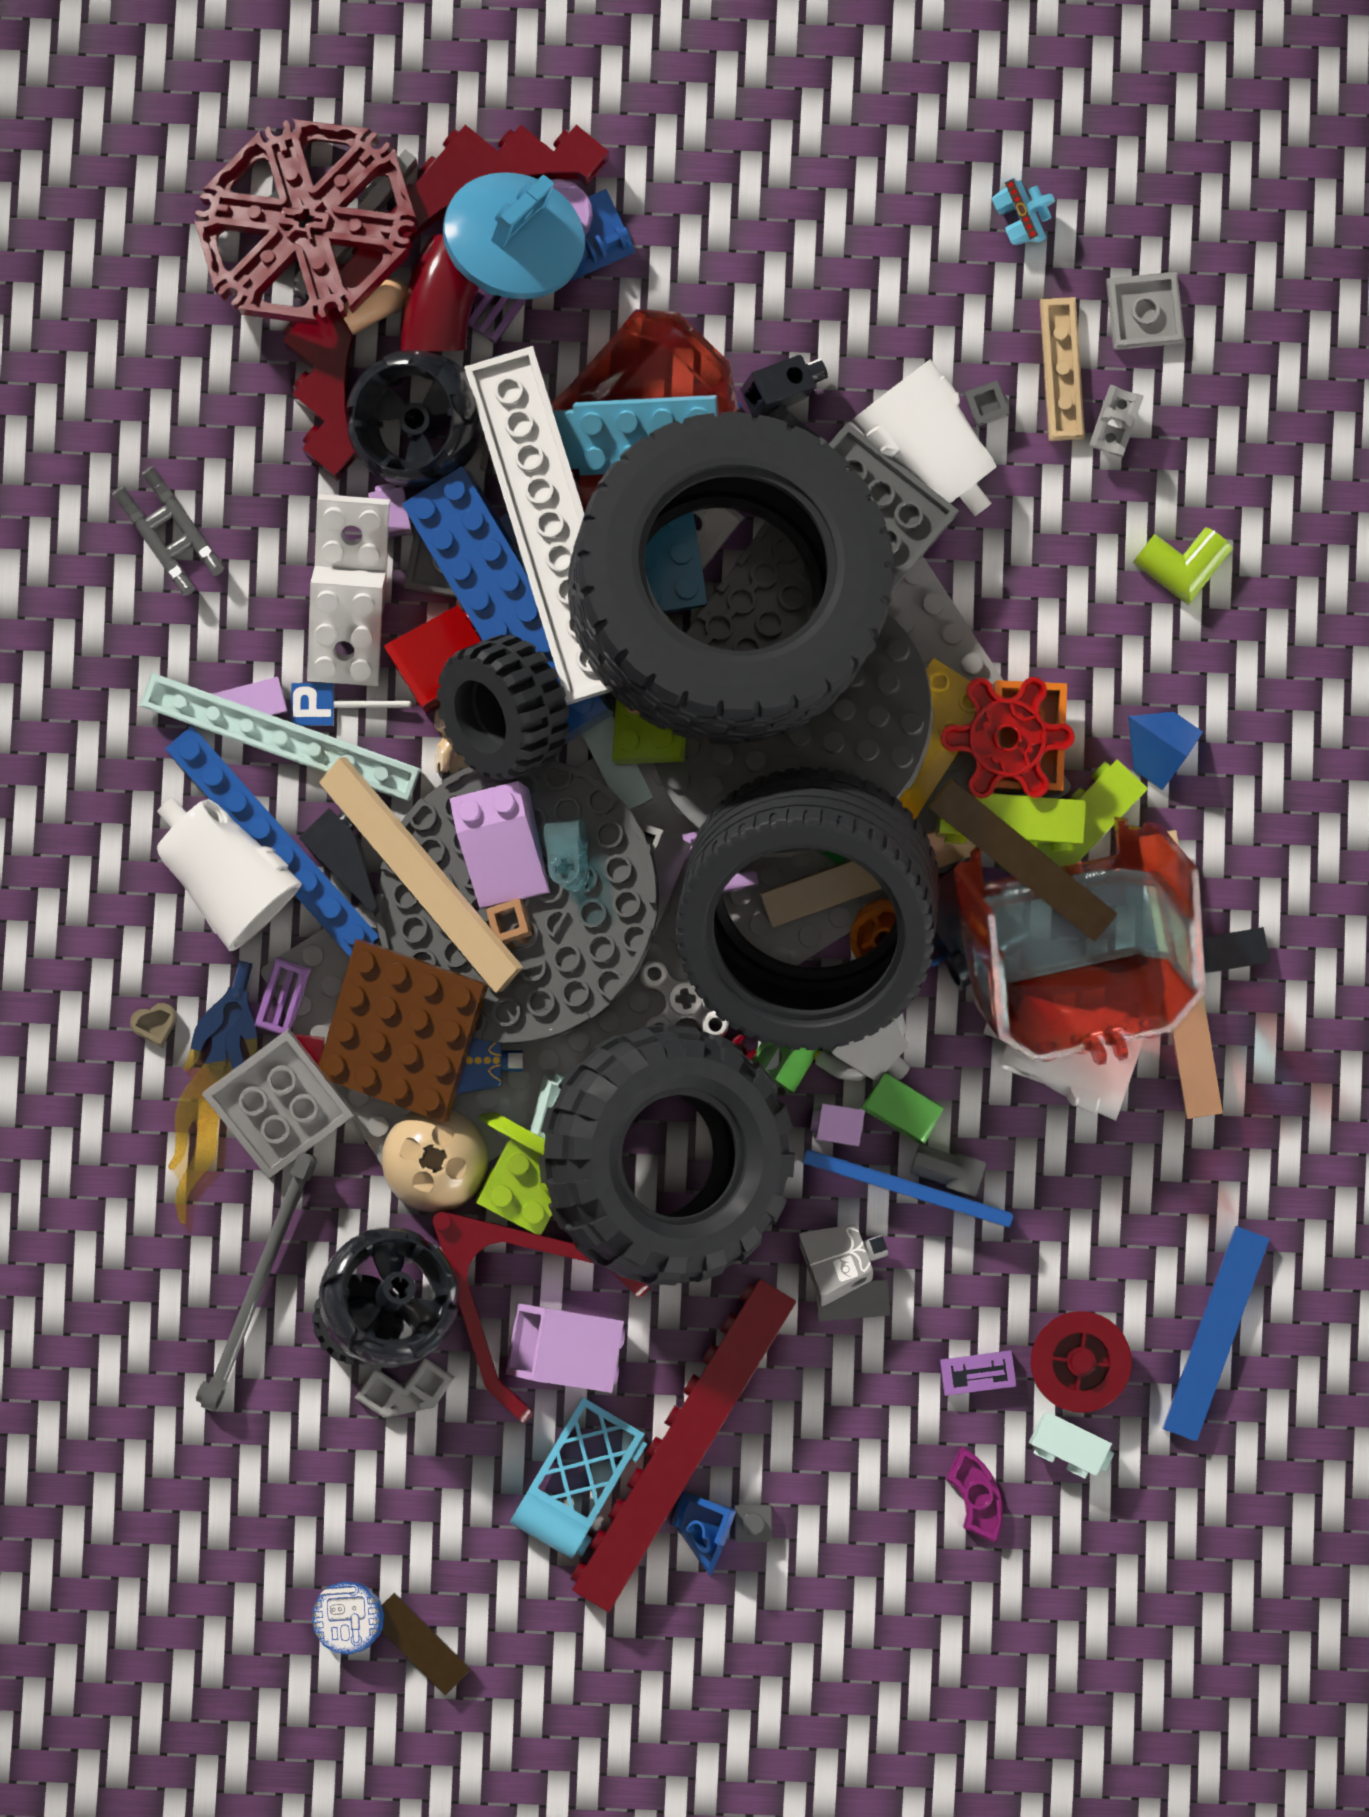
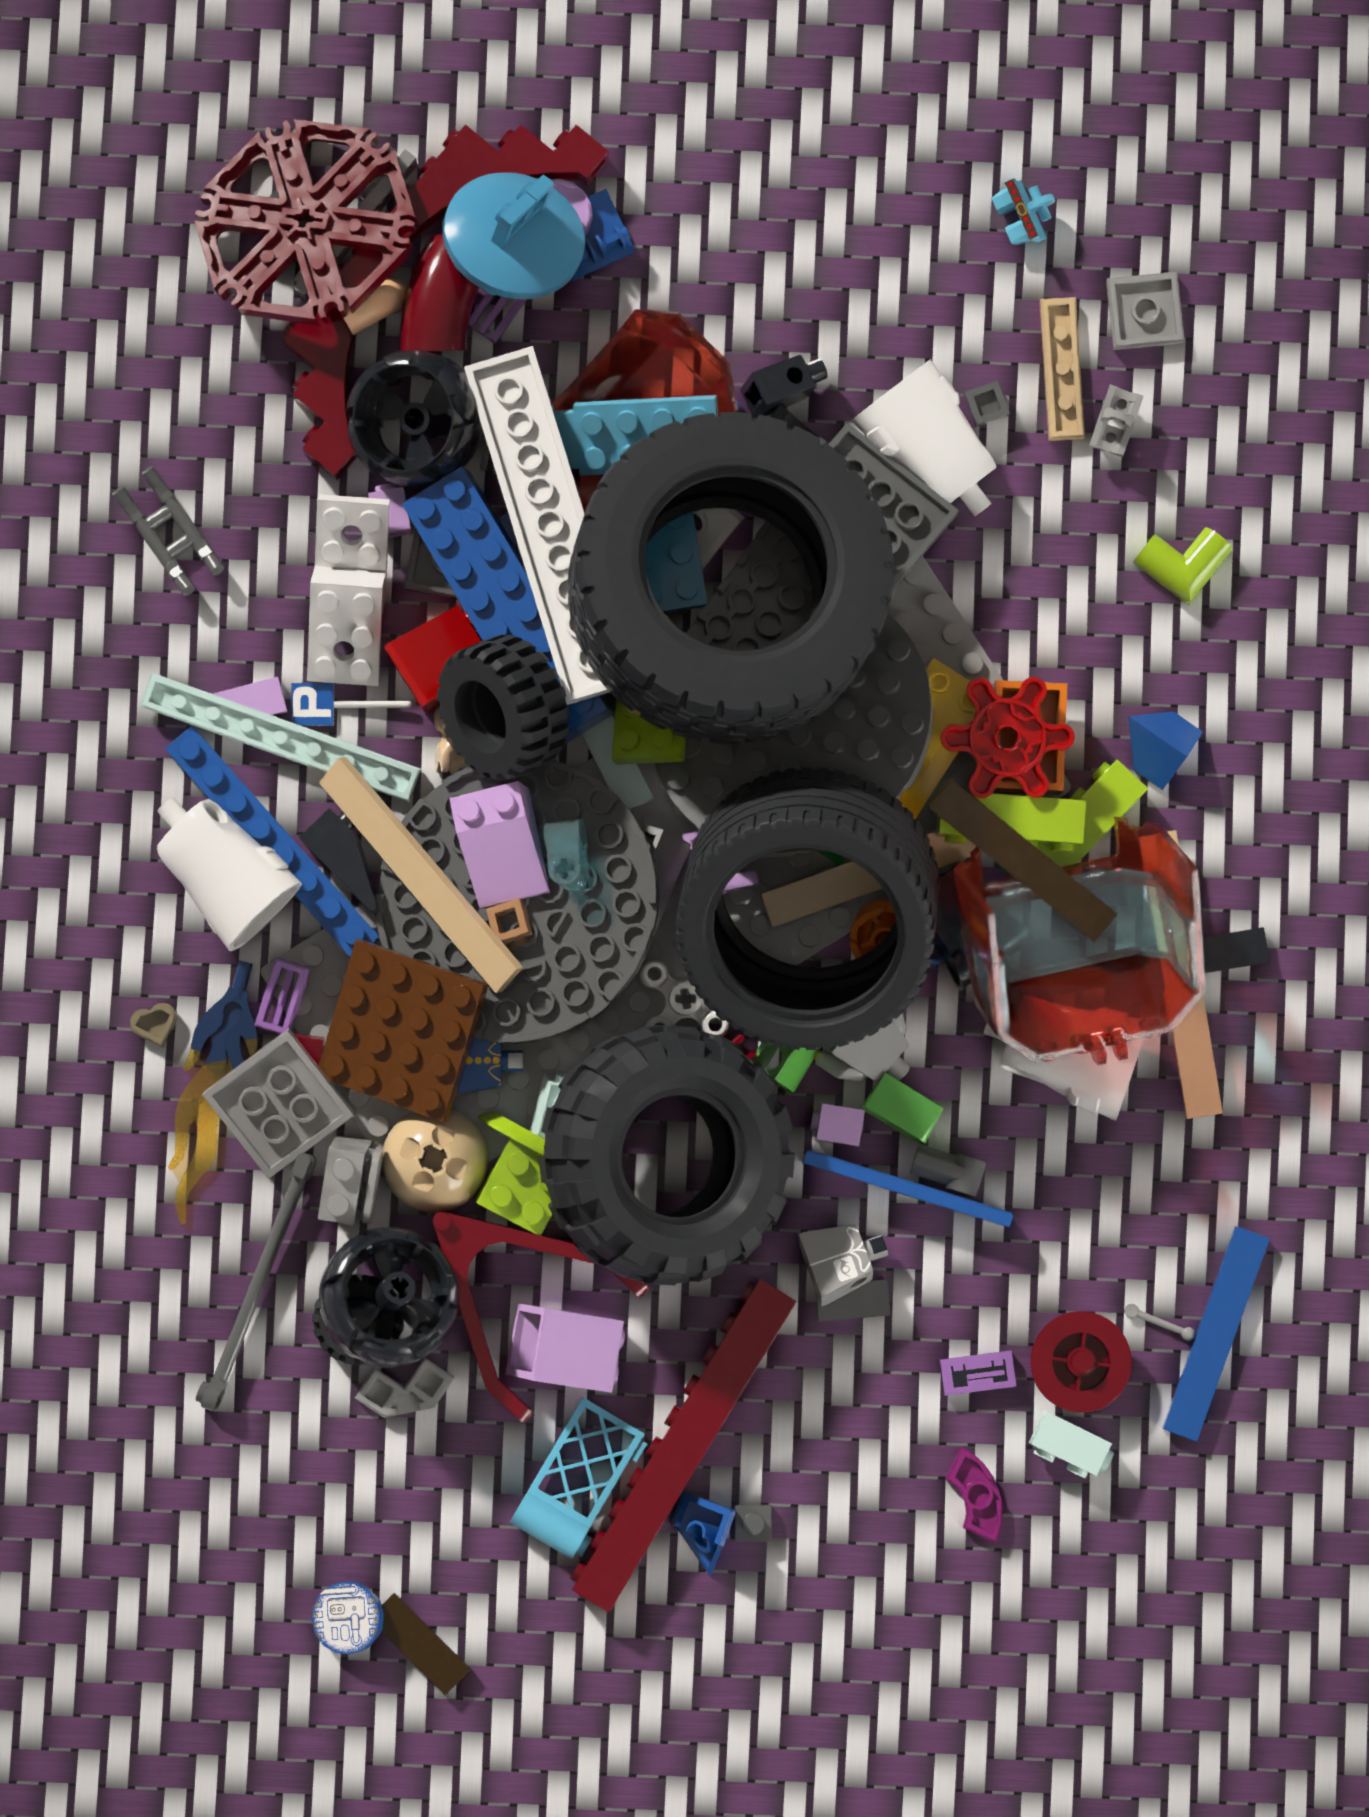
(350, 1181): none -> light grey brick
(1133, 1311): none -> light grey hinge

